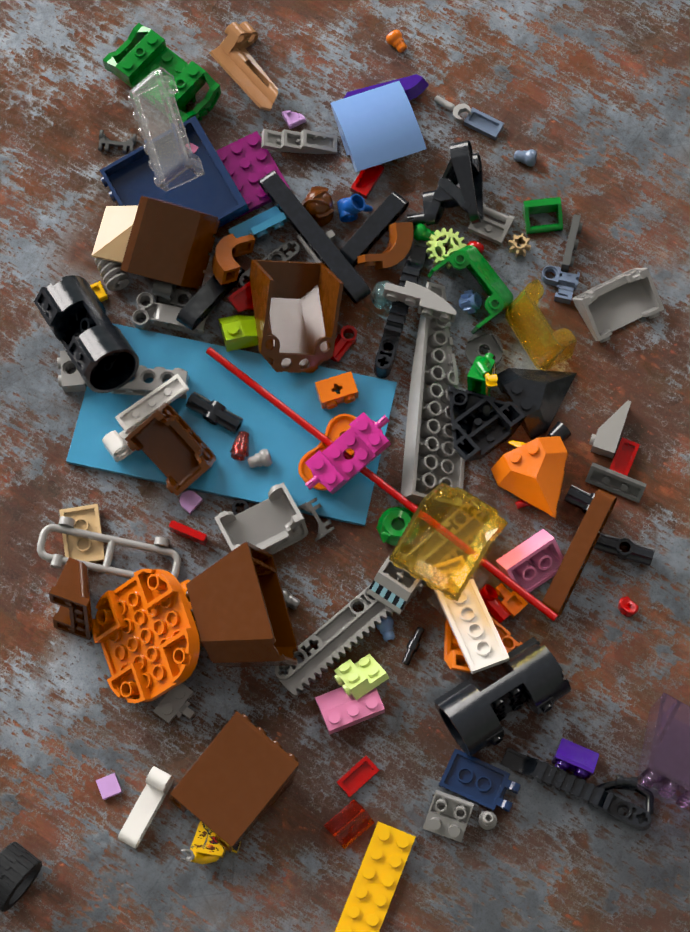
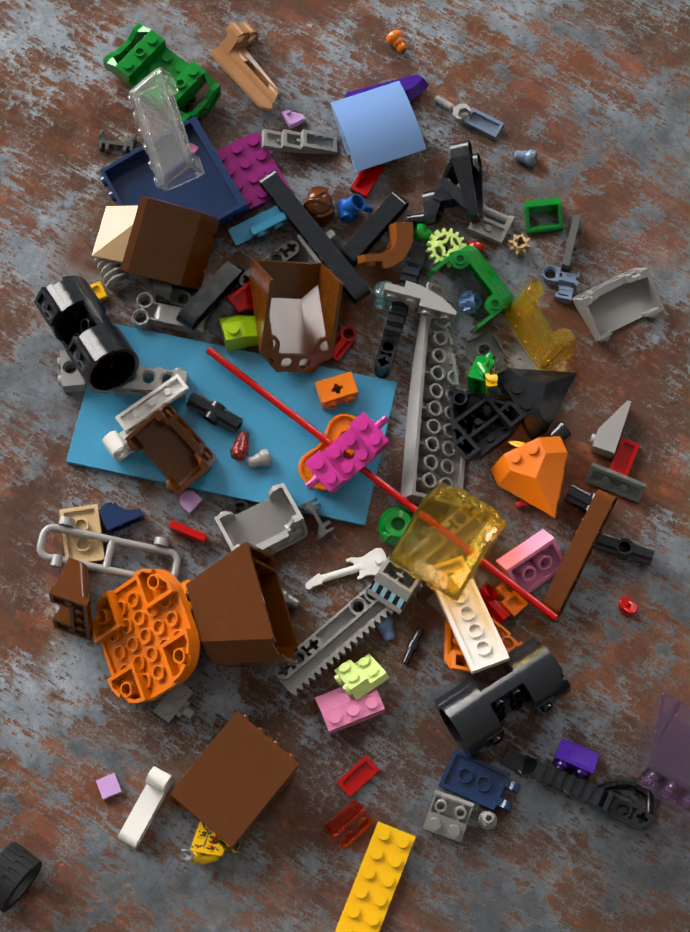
(117, 518): none -> dark blue arch
(229, 247): dark orange arch -> none
(364, 565): none -> white piece

